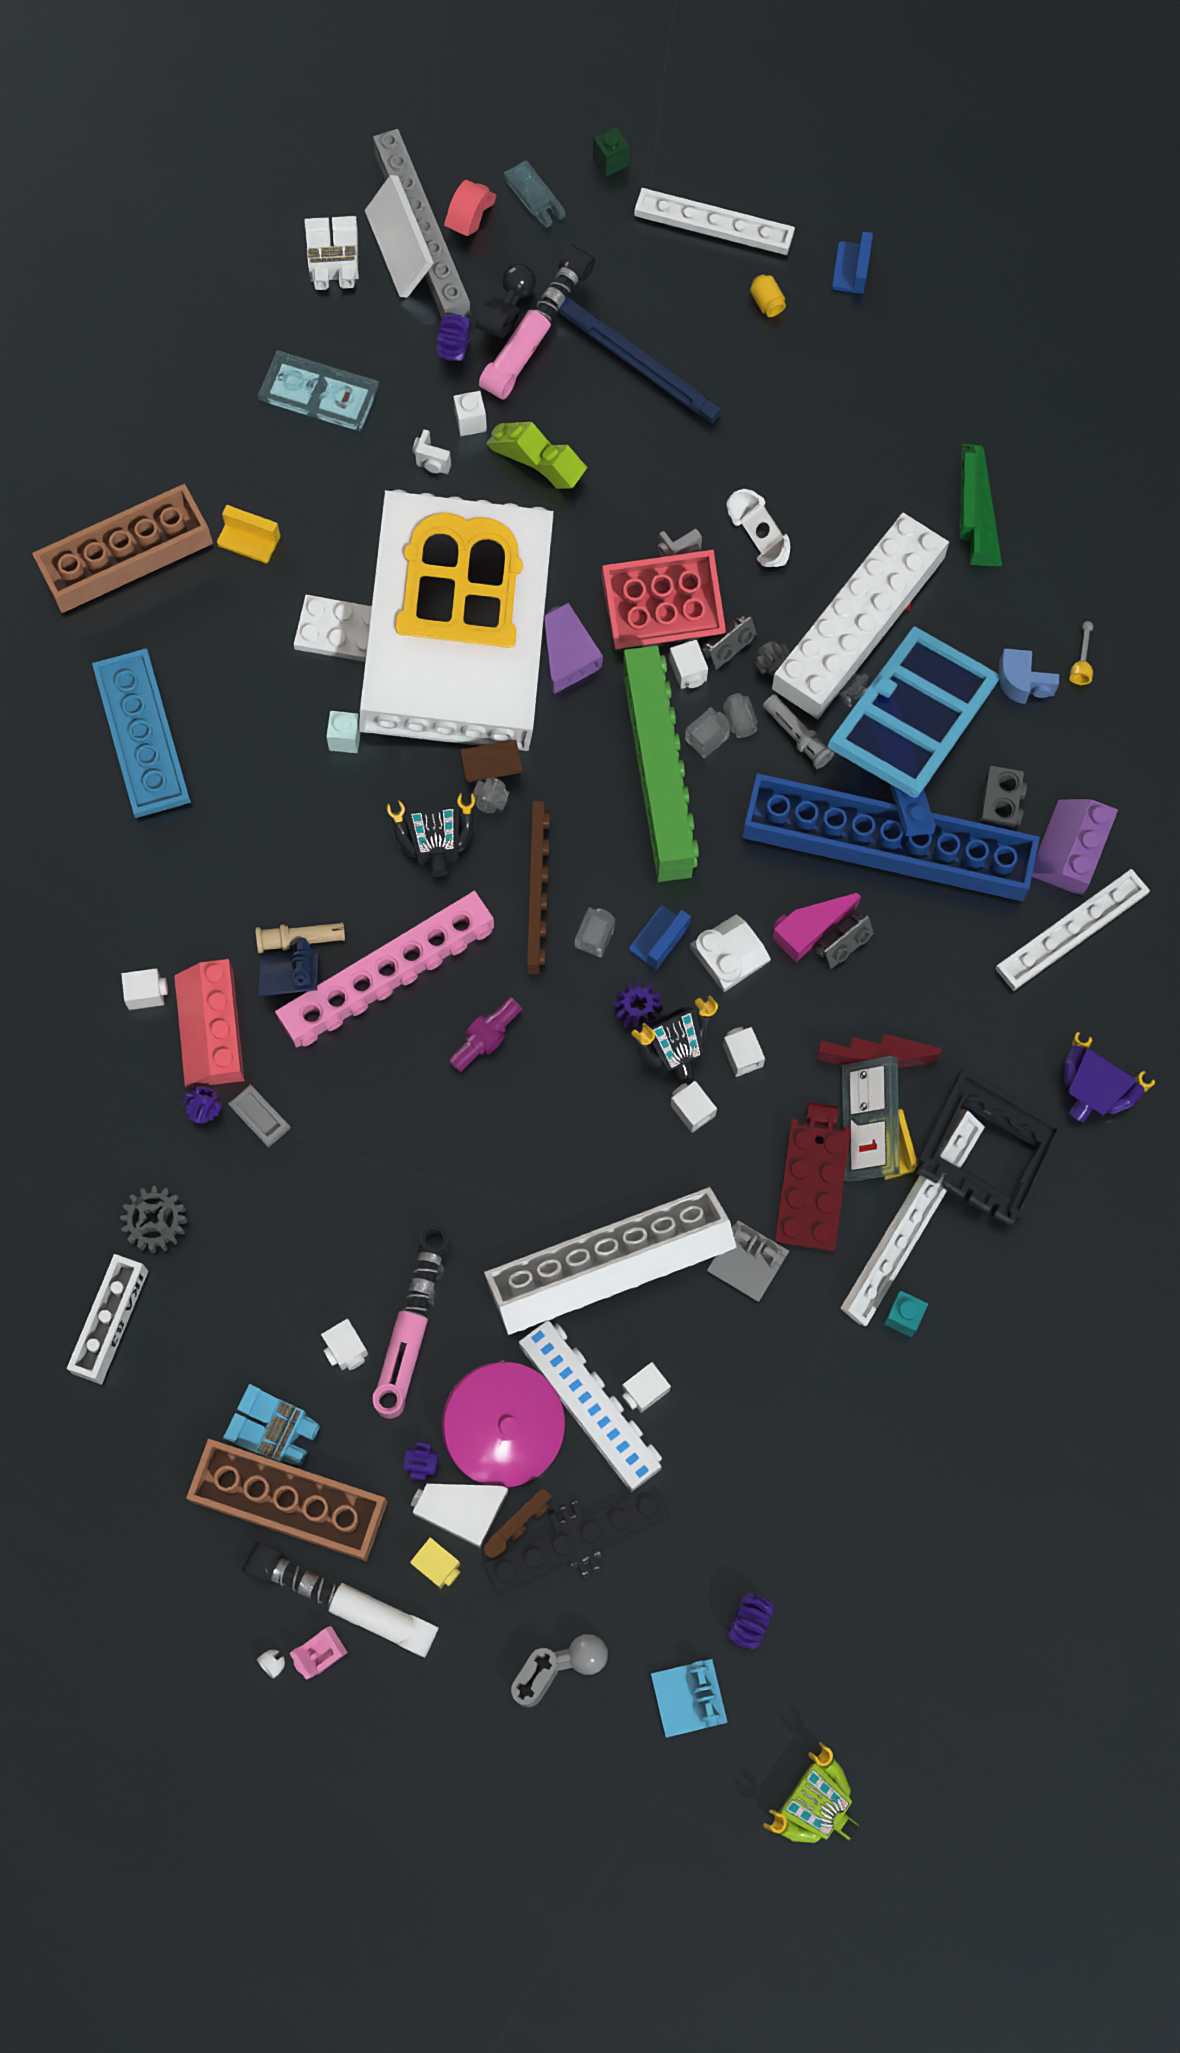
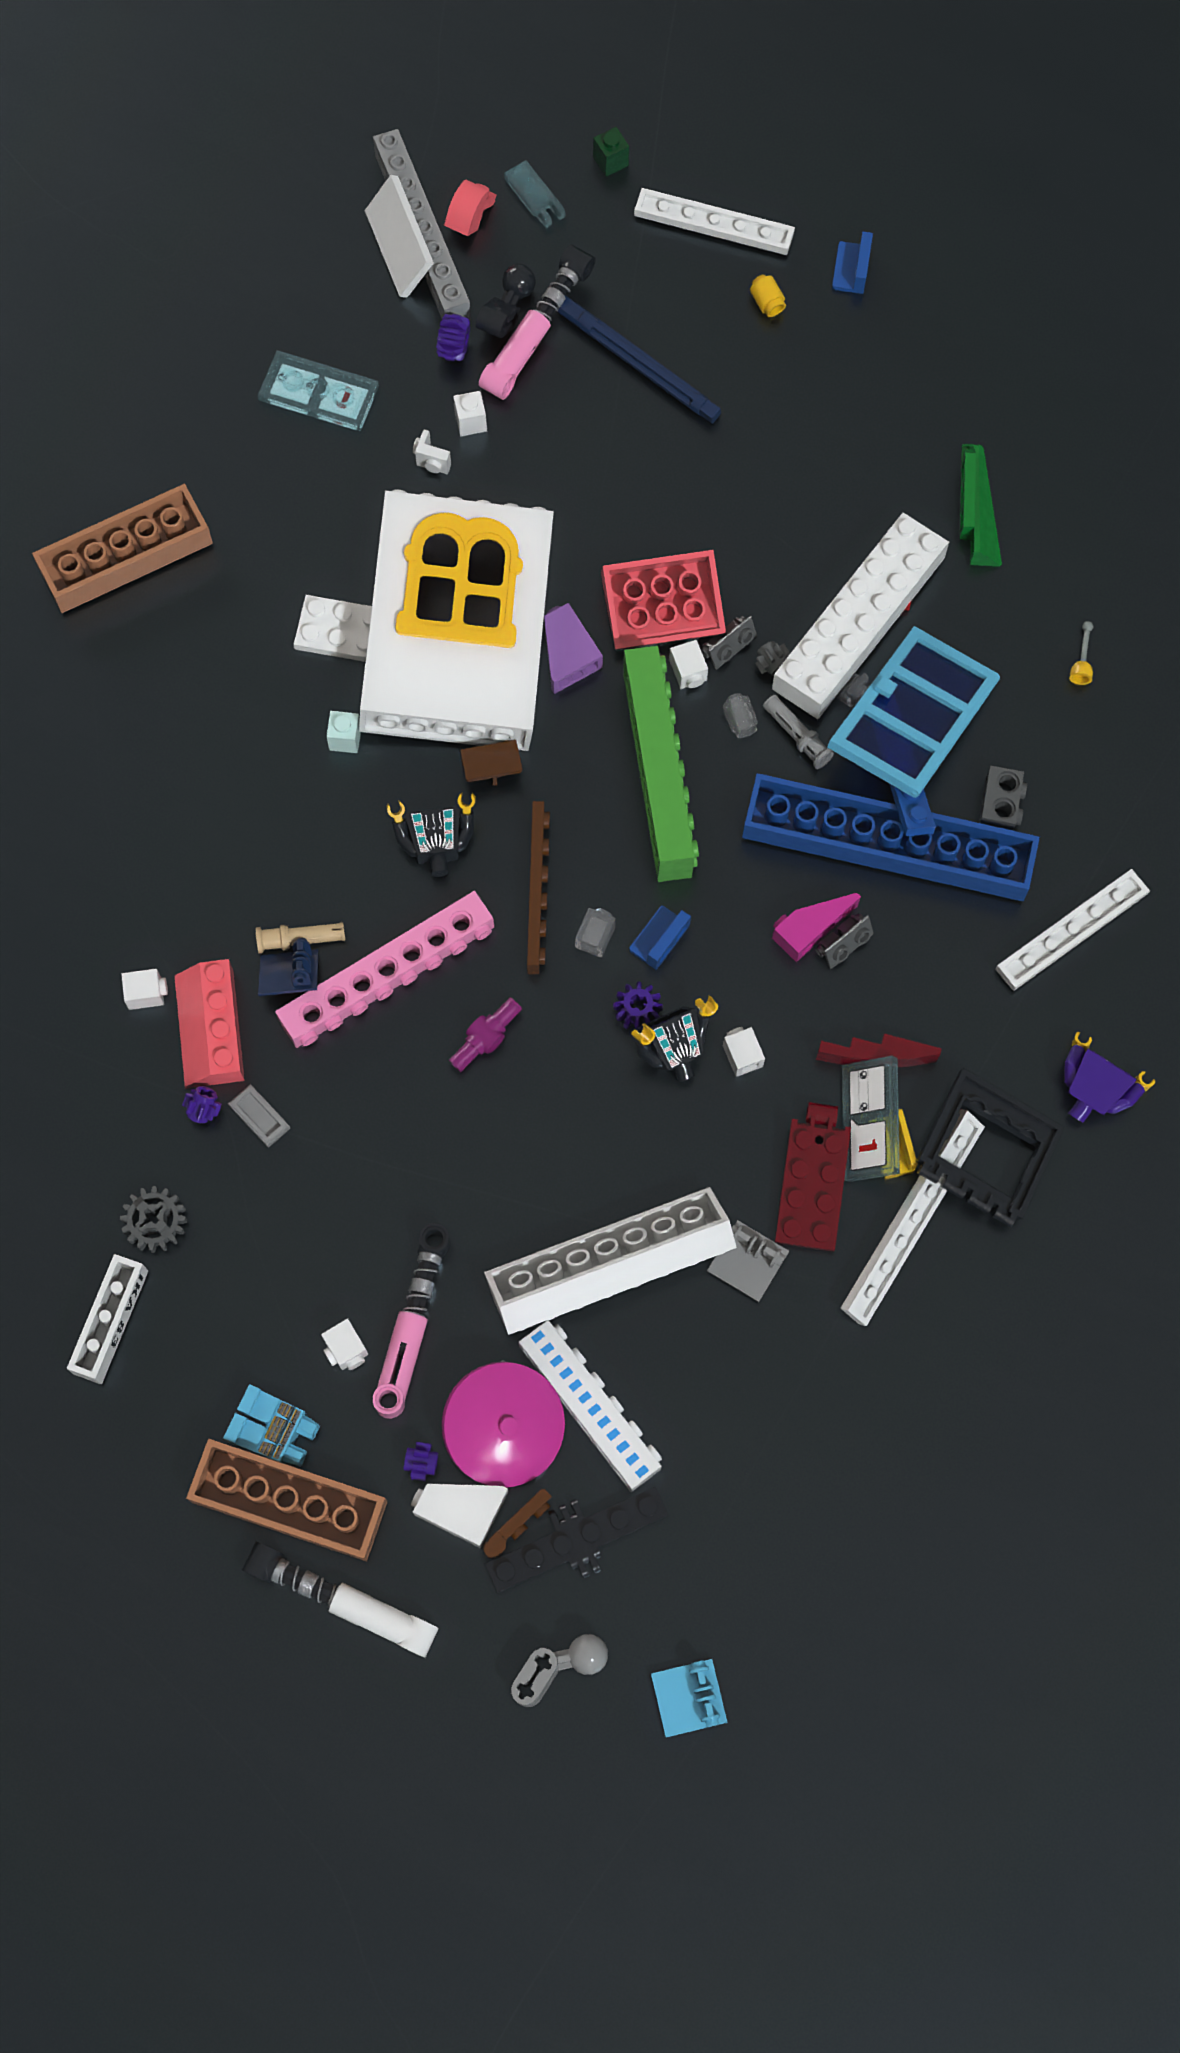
(141, 733): dark azure plate -> none
(248, 534): yellow panel -> none
(270, 1664): white hinge -> none
(318, 1653): bright pink bracket -> none
(330, 261): white hips -> none
(436, 1564): light yellow brick -> none
(490, 795): clear gear -> none
(529, 446): lime arch -> none
(645, 1388): white brick -> none
(687, 544): light grey bracket -> none
(692, 1105): white brick -> none
(708, 732): clear brick -> none
(730, 952): white slope -> none
(748, 509): white piece -> none
(751, 1621): dark purple gear -> none
(817, 1803): torso -> none
(906, 1314): teal brick -> none
(1019, 681): medium blue brick -> none
(1073, 844): medium lavender slope -> none

